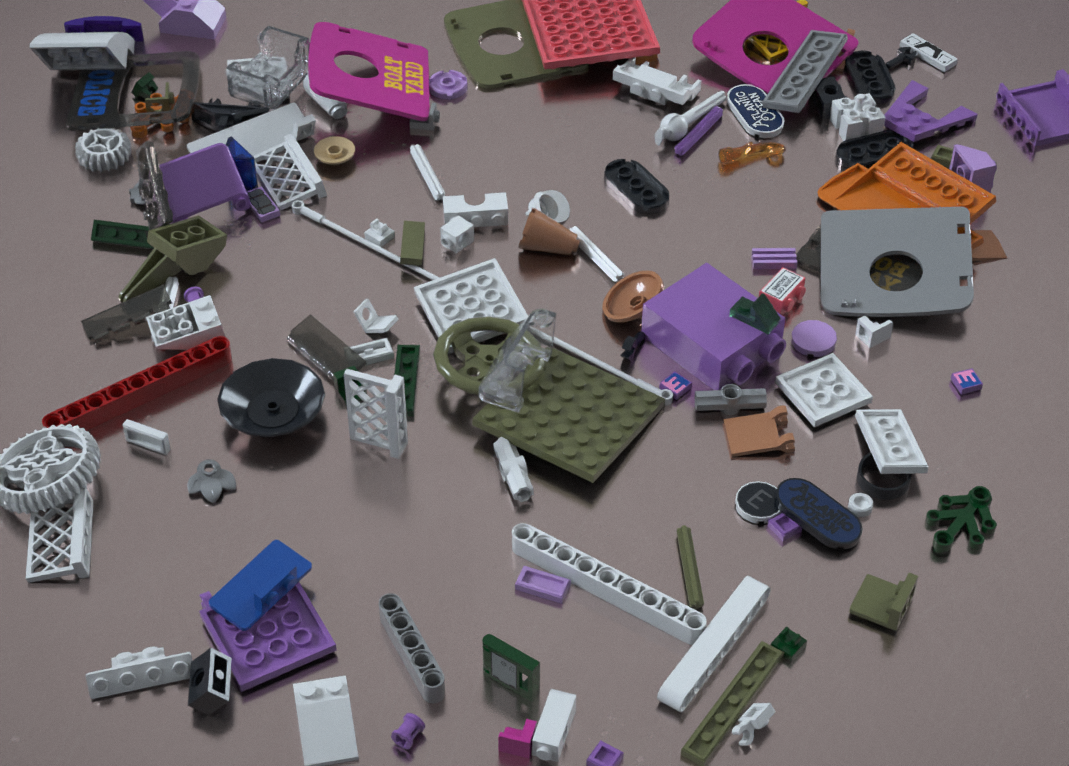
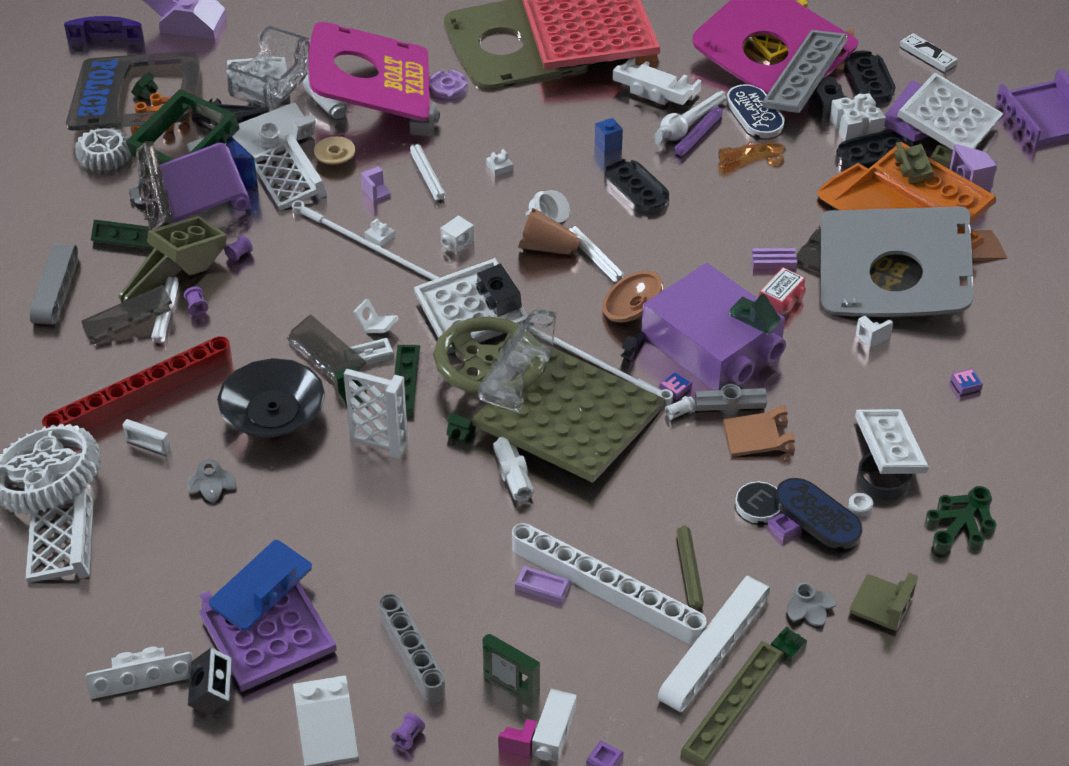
(53, 284): none -> light grey beam
(83, 50): white slope -> none
(164, 101): olive bracket -> none
(172, 110): none -> dark green window
(185, 325): white slope -> none
(238, 248): none -> medium lavender bush
(262, 205): tile -> none
(268, 135): none -> white wheel
(373, 184): none -> lavender panel
(412, 243): olive tile -> none
(459, 423): none -> dark green tile
(489, 213): white arch -> none
(499, 163): none -> white tile
(499, 290): none -> black brick
(608, 135): none -> blue brick
(681, 407): none -> white pin
(754, 718): white plate -> none
(811, 607): none -> light grey plate
(814, 338): lavender tile -> none
(823, 389): white plate -> none
(903, 55): black bar -> none
(914, 163): none -> olive bracket
(949, 113): none -> white plate

